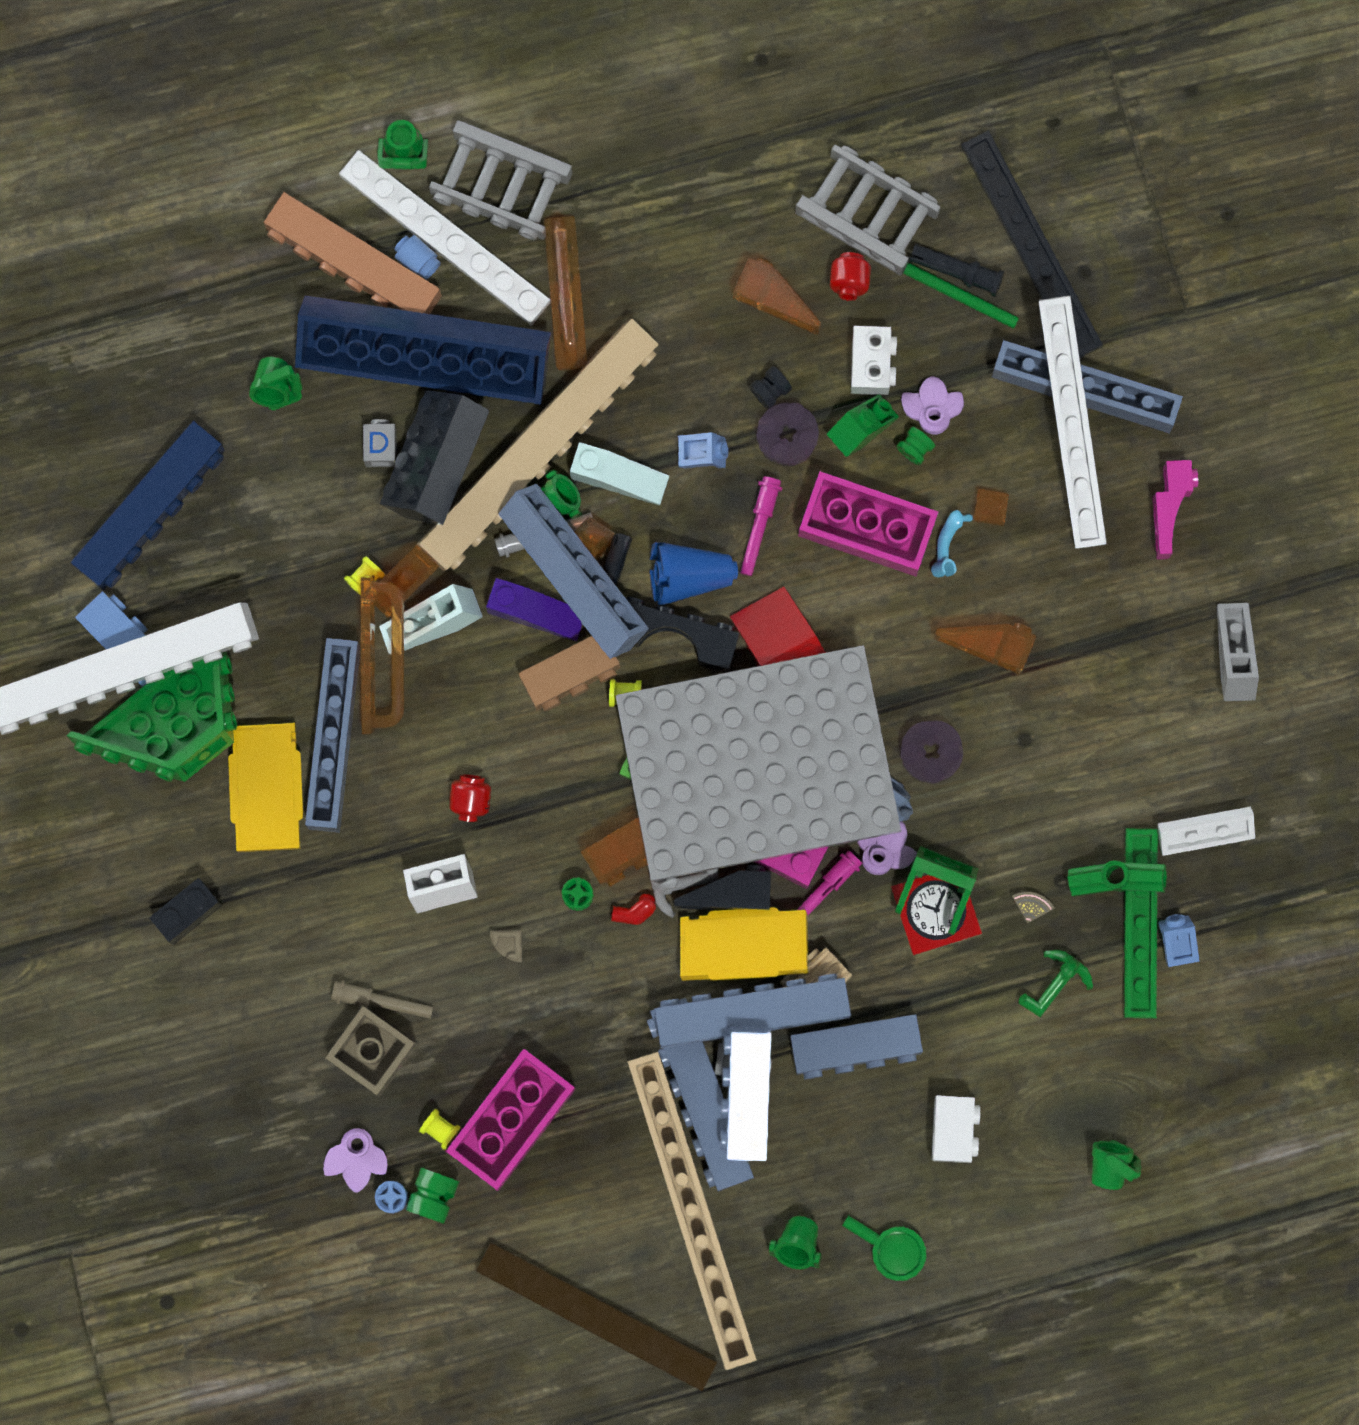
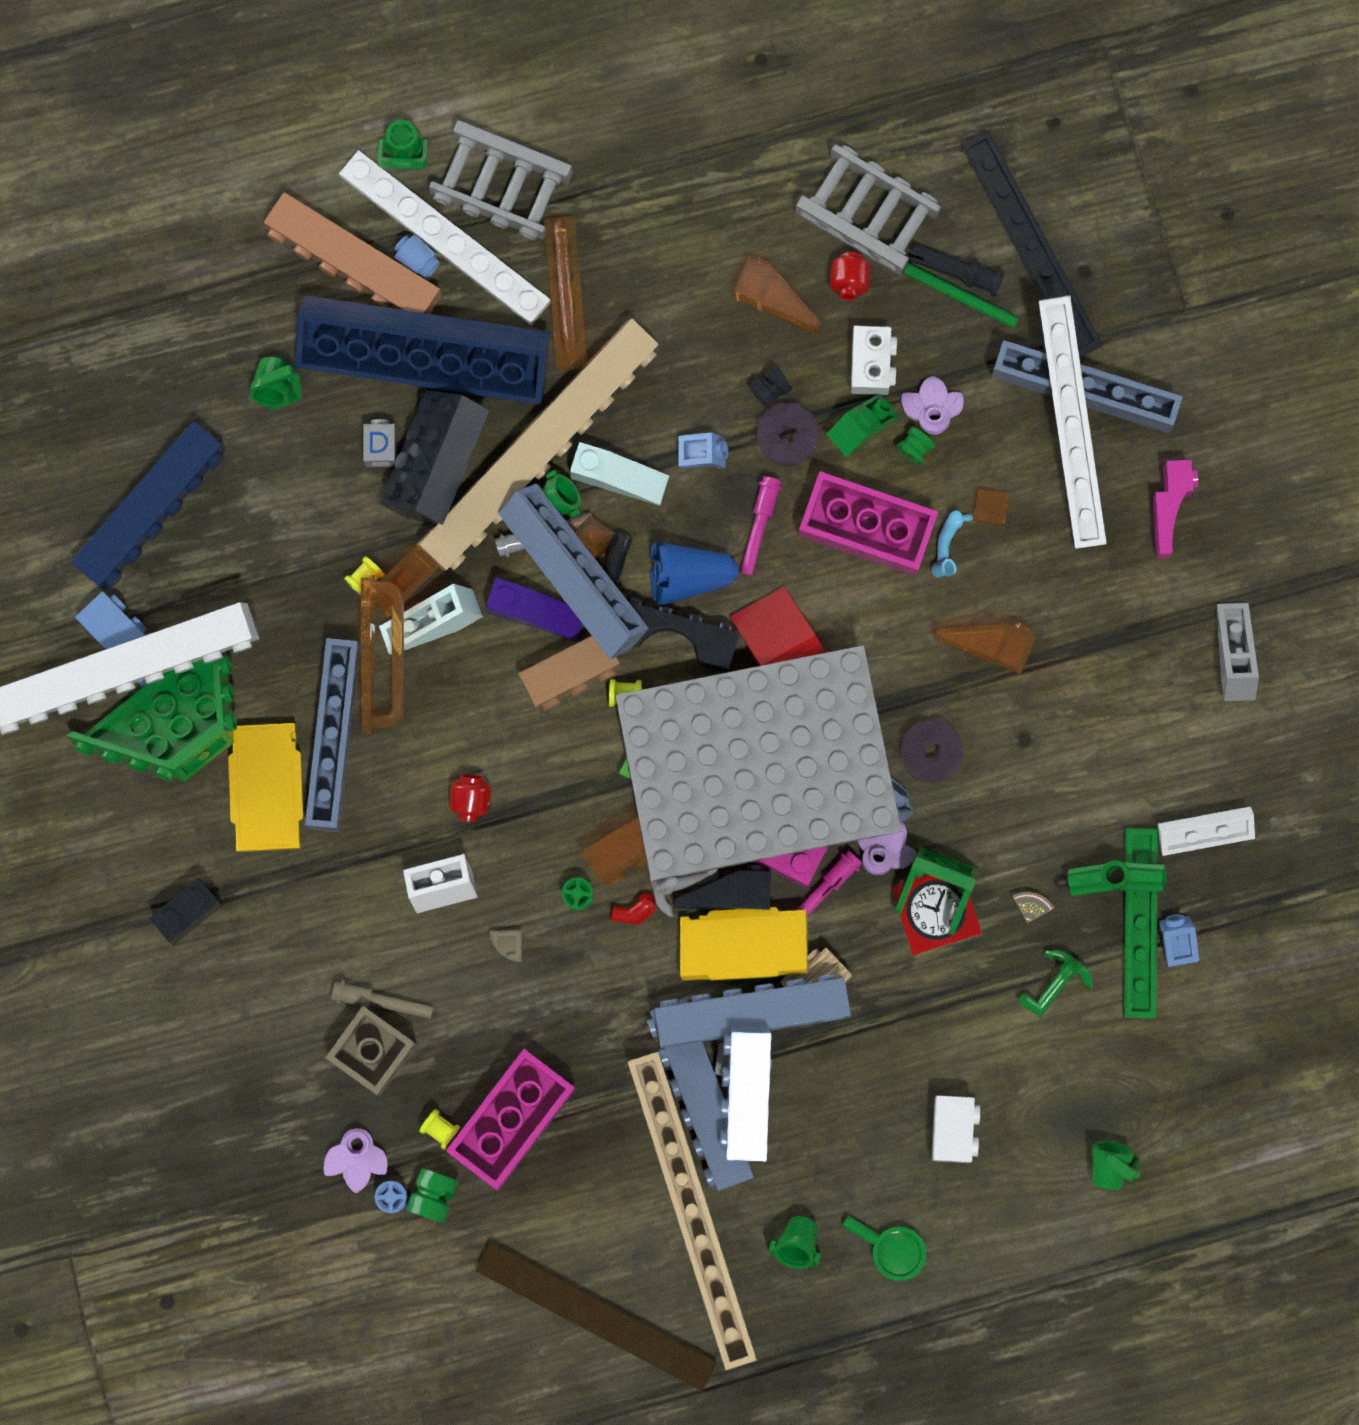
(856, 1045): sand blue brick -> none

